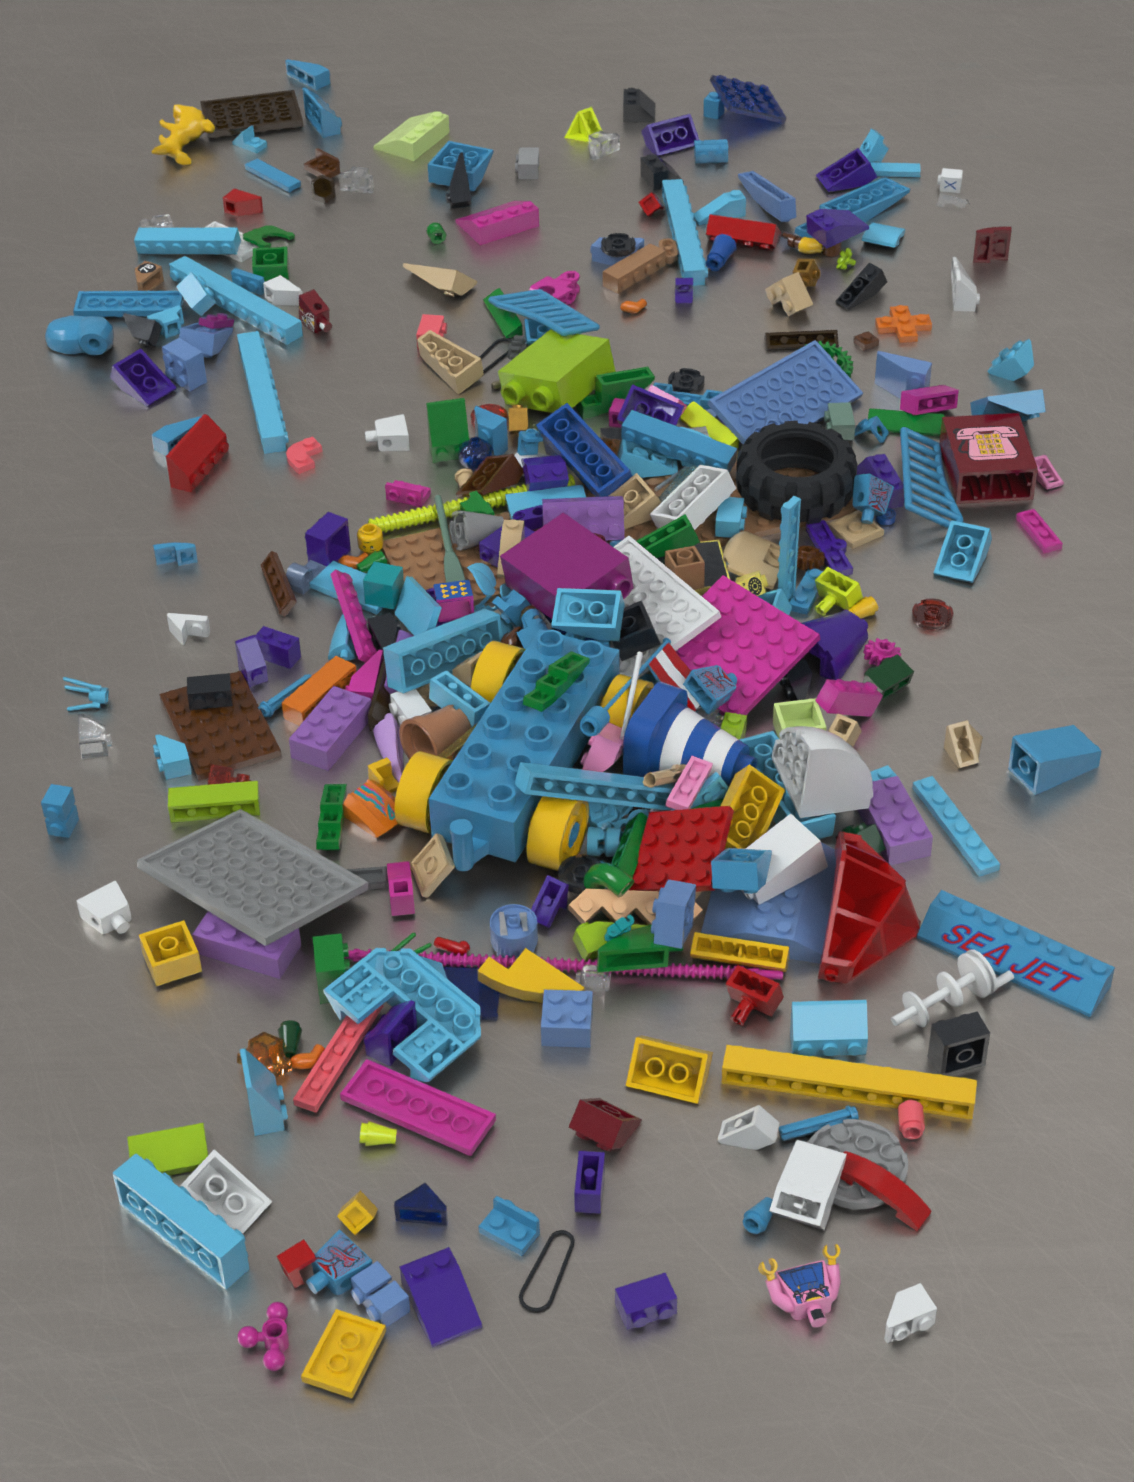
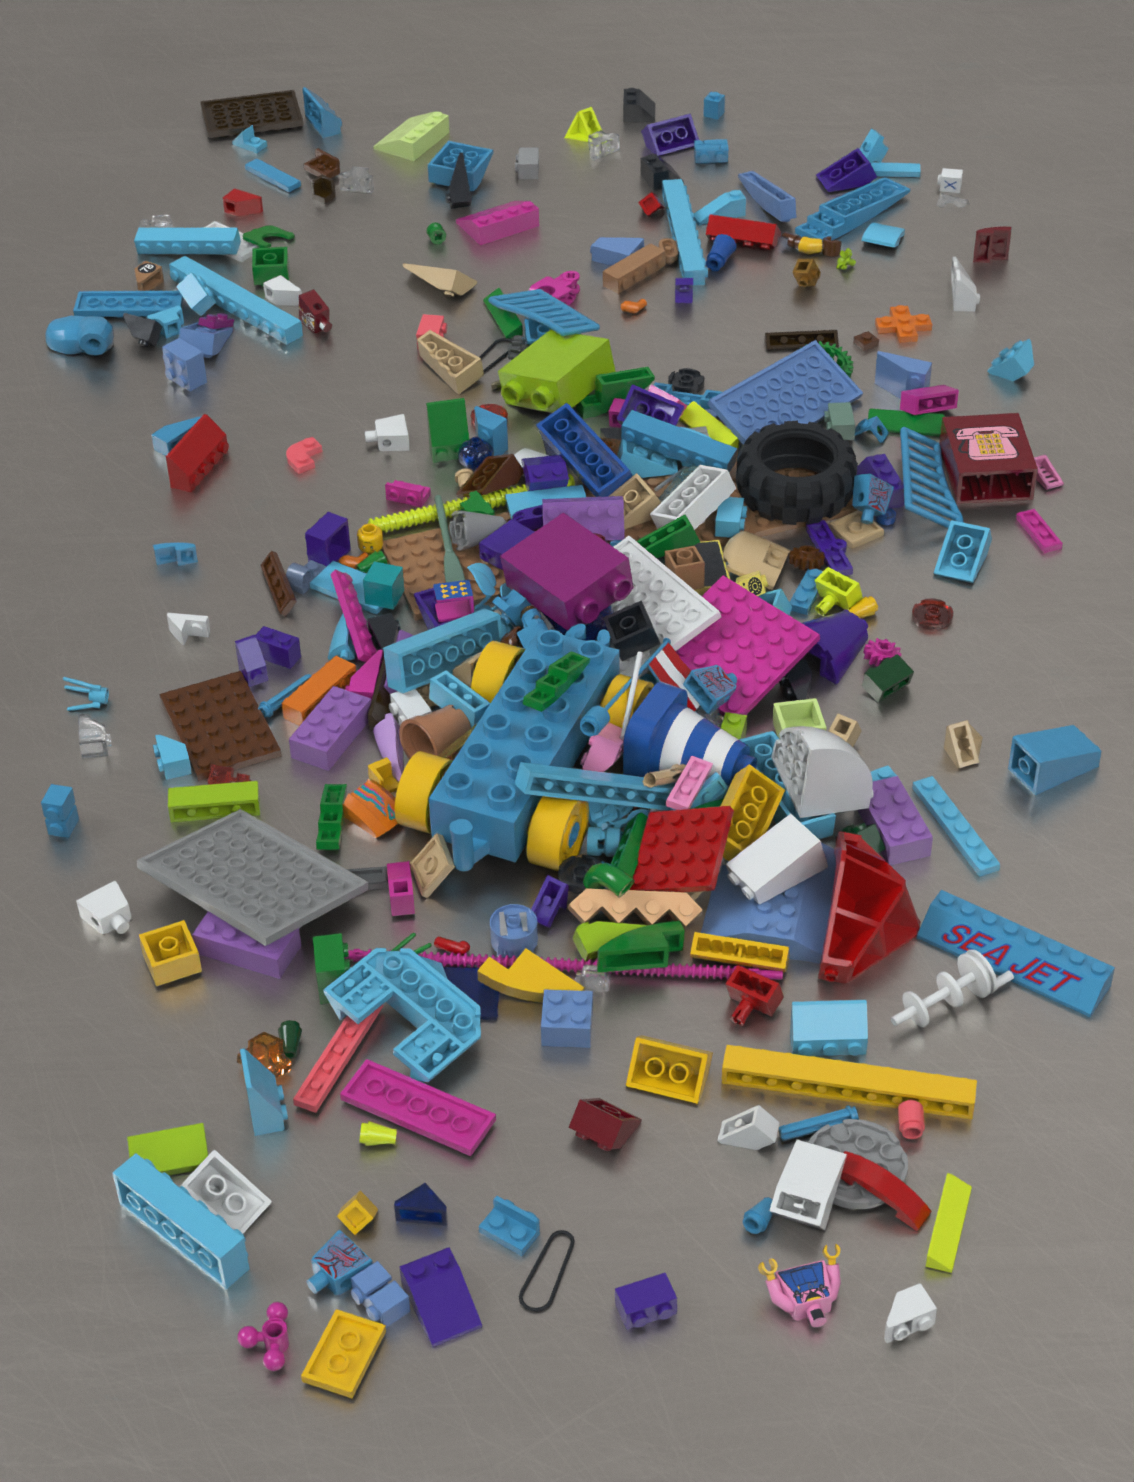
(141, 378): dark purple slope -> none
(188, 127): yellow animal -> none
(209, 691): black brick -> none
(248, 281): dark azure plate -> none
(262, 392): medium azure brick -> none
(294, 1260): red panel -> none
(307, 1060): orange arm -> none
(308, 73): dark azure slope -> none
(390, 1032): dark purple slope -> none
(416, 607): medium azure tile -> none
(511, 534): tan slope -> none
(517, 419): pearl gold slope -> none
(529, 442): dark azure bracket -> none
(589, 613): medium azure slope -> none
(589, 1182): dark purple brick -> none
(618, 245): black tile -> none
(619, 927): teal piece -> none
(673, 913): medium blue brick -> none
(740, 870): dark azure slope -> none
(747, 98): clear blue plate -> none
(789, 546): medium azure plate -> none
(791, 293): tan brick -> none
(833, 226): dark purple slope -> none
(849, 697): dark pink brick -> none
(863, 287): black slope -> none
(948, 1224): none -> neon yellow slope
(958, 1044): black brick -> none
(1027, 404): dark azure slope -> none

